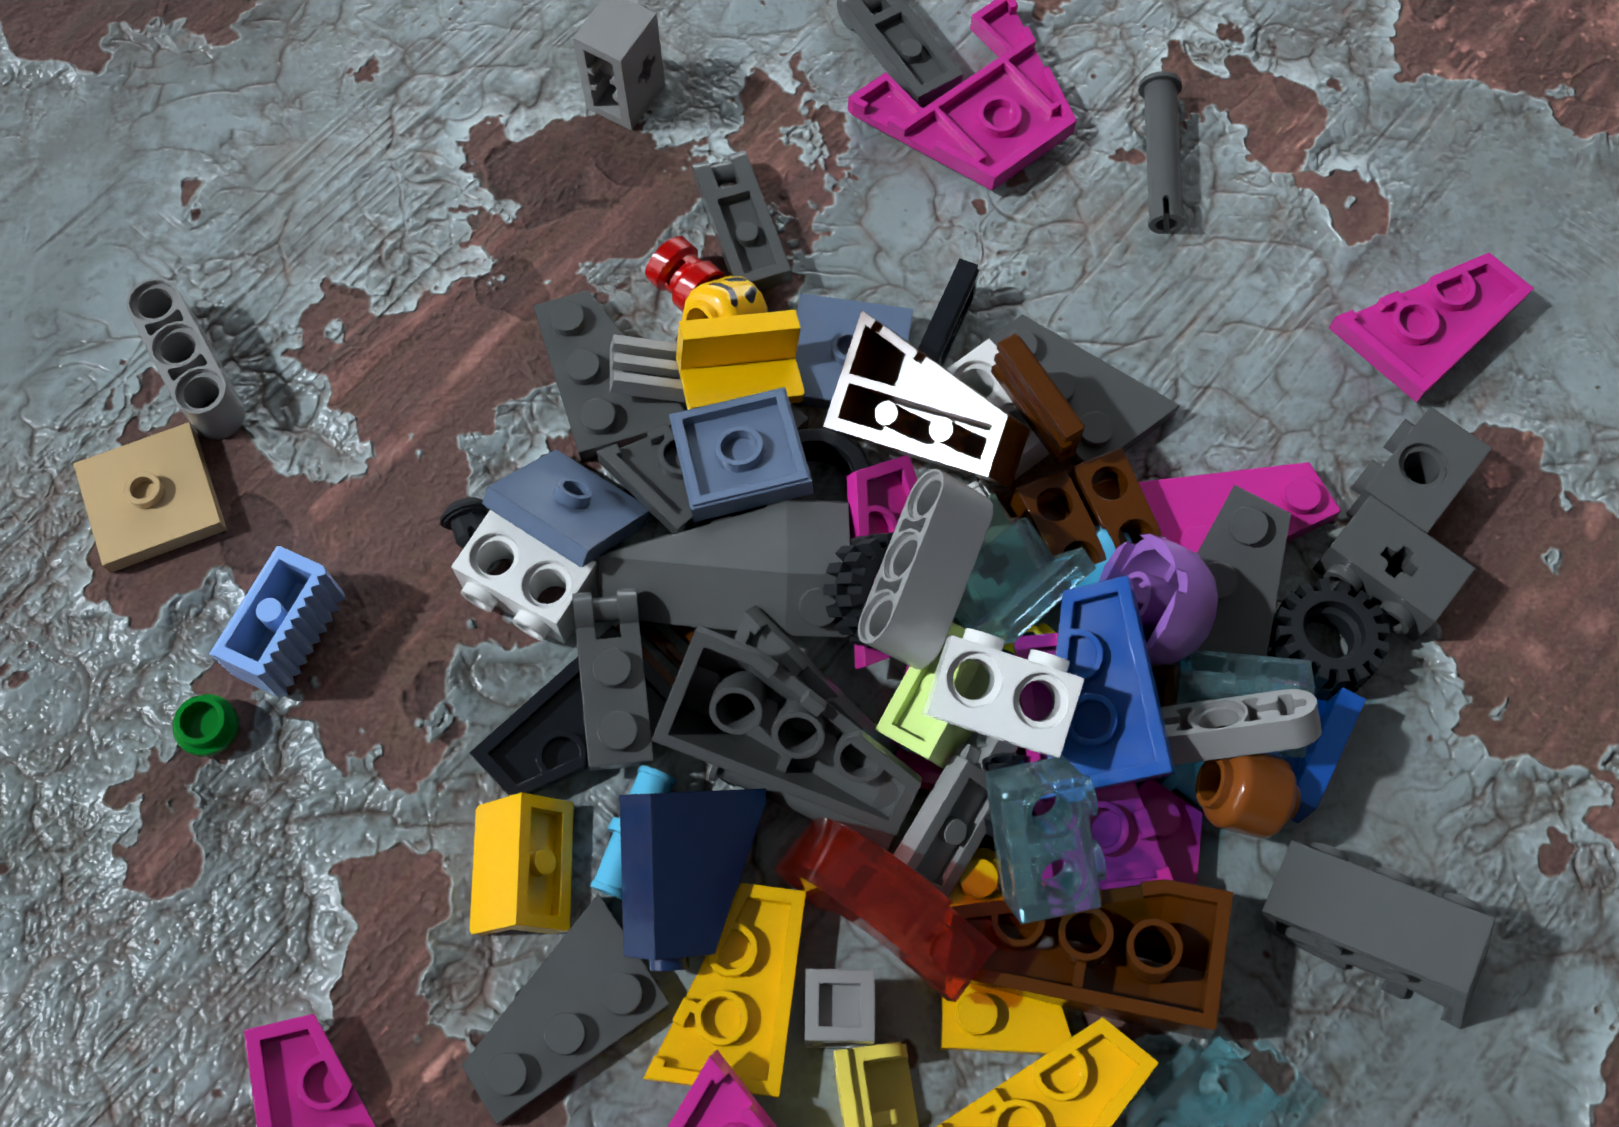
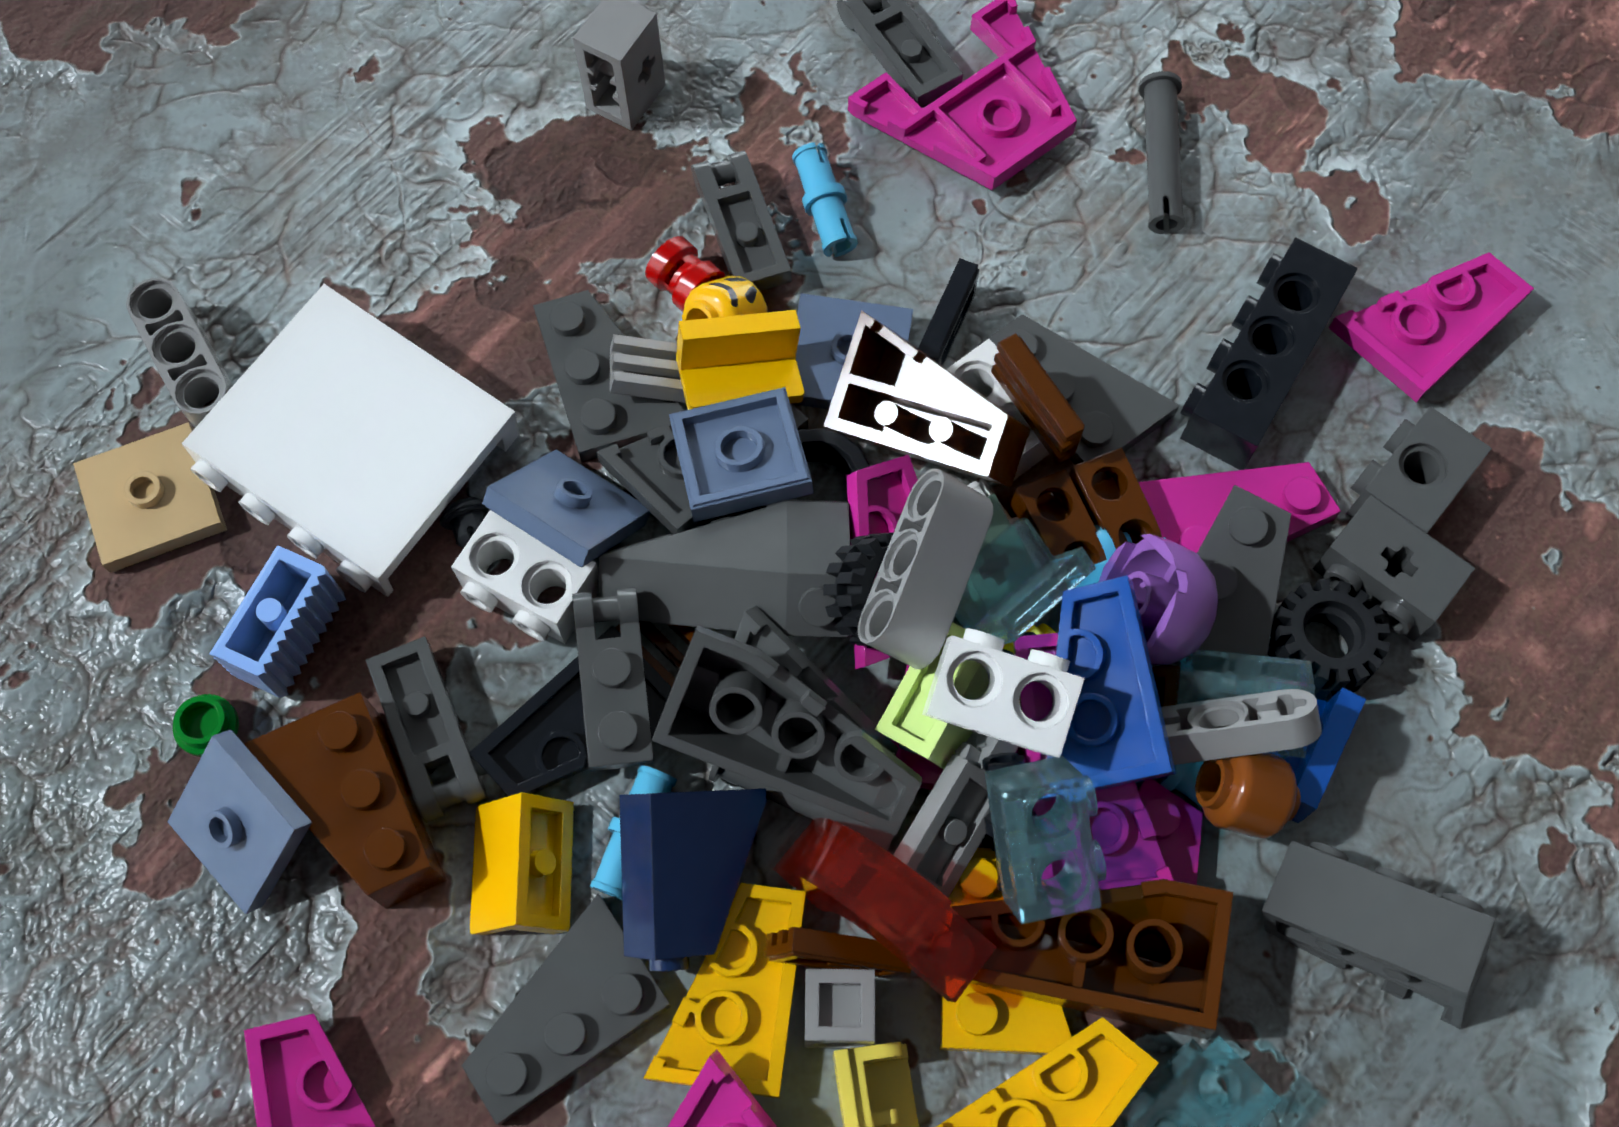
(238, 821): none -> sand blue plate
(348, 438): none -> white panel
(356, 796): none -> reddish brown wedge
(425, 727): none -> dark grey plate
(824, 199): none -> medium azure pin
(832, 951): none -> reddish brown tile
(1231, 426): none -> black brick

